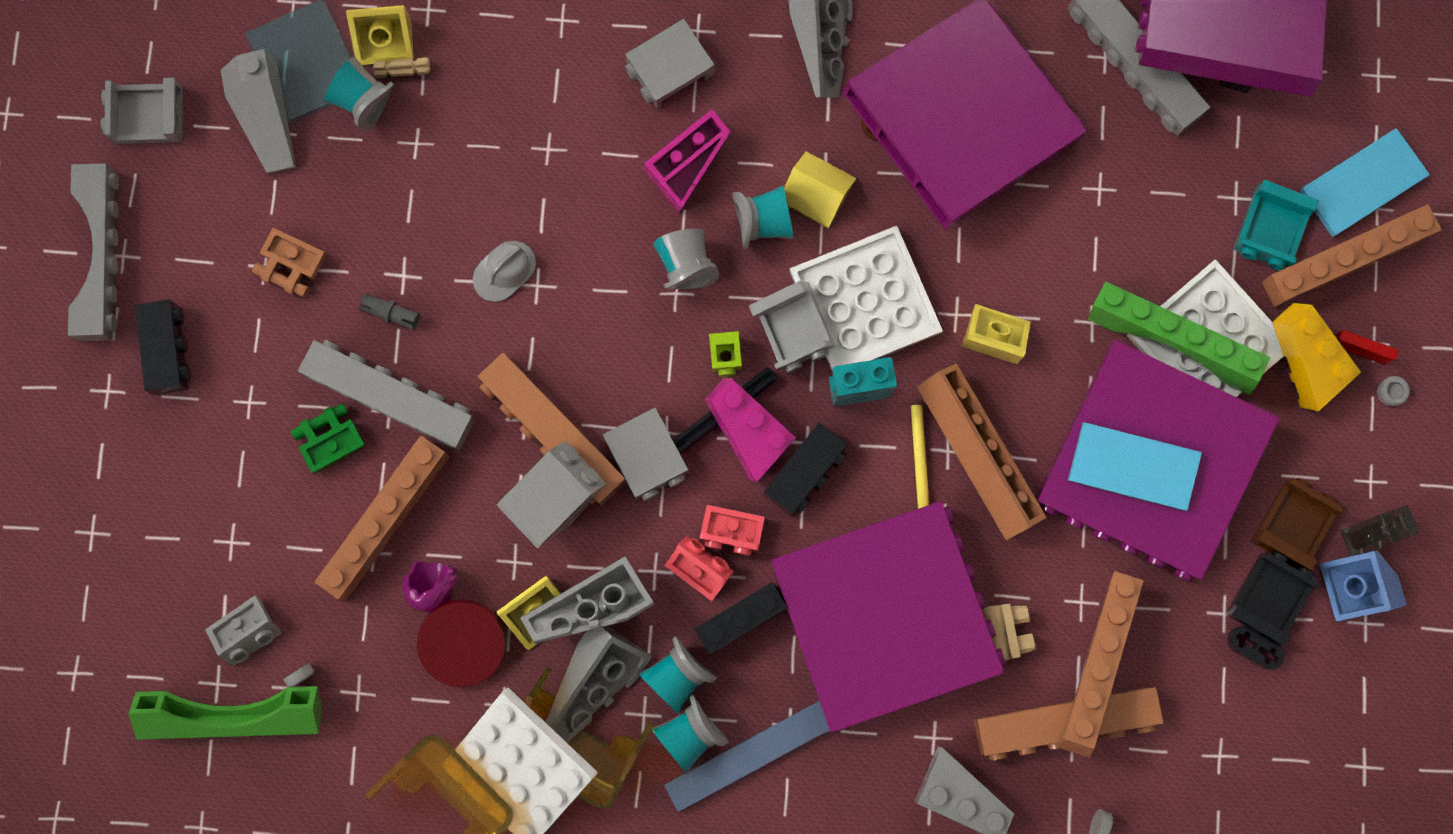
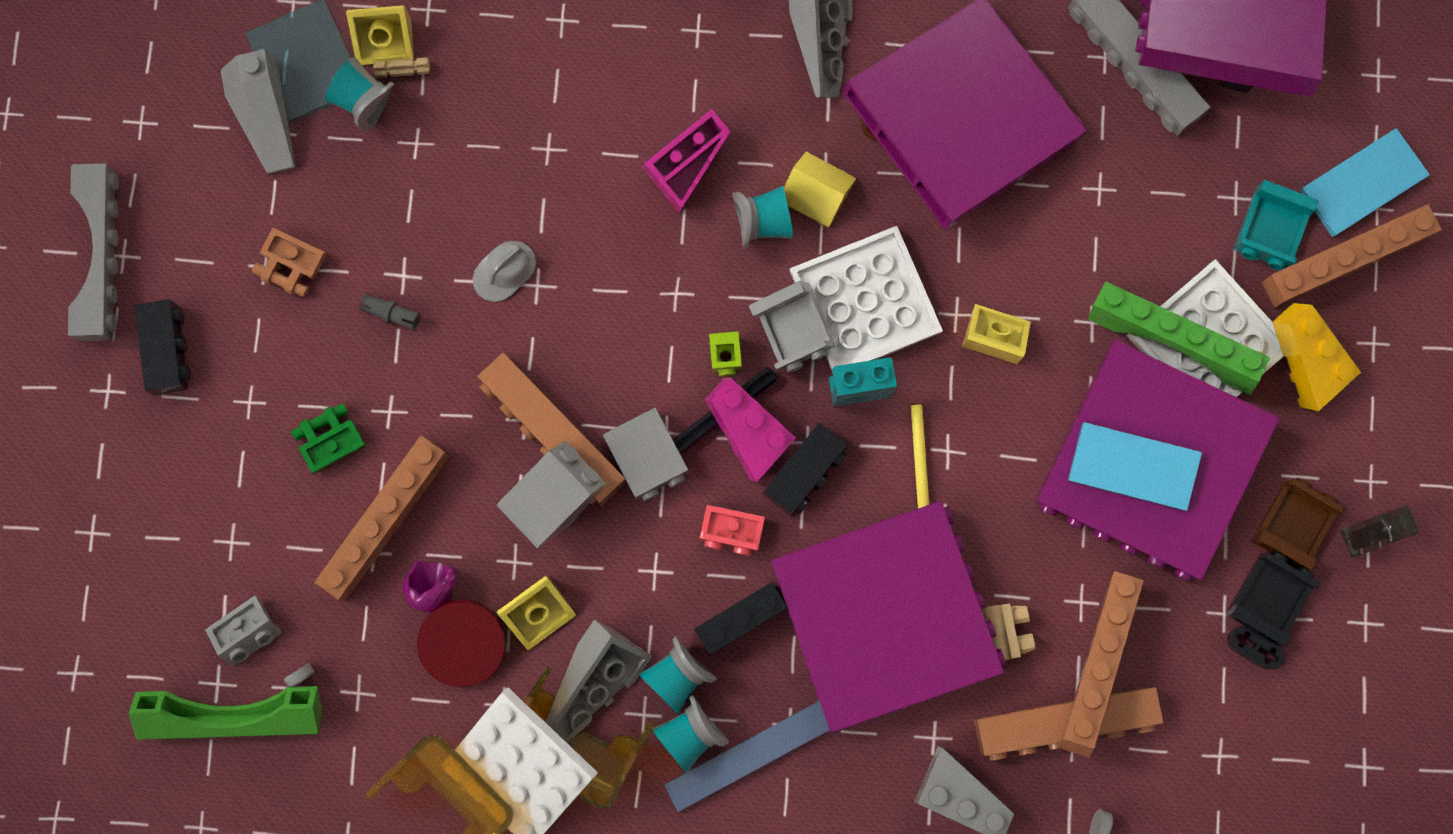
(143, 112): light grey panel -> none
(387, 395): light grey brick -> none
(598, 601): light grey wedge -> none
(668, 63): light grey panel -> none
(686, 259): light grey hat -> none
(699, 567): coral bracket -> none
(981, 451): nougat brick -> none
(1362, 585): medium blue slope -> none
(1366, 347): red tile -> none
(1393, 391): light grey tile -> none

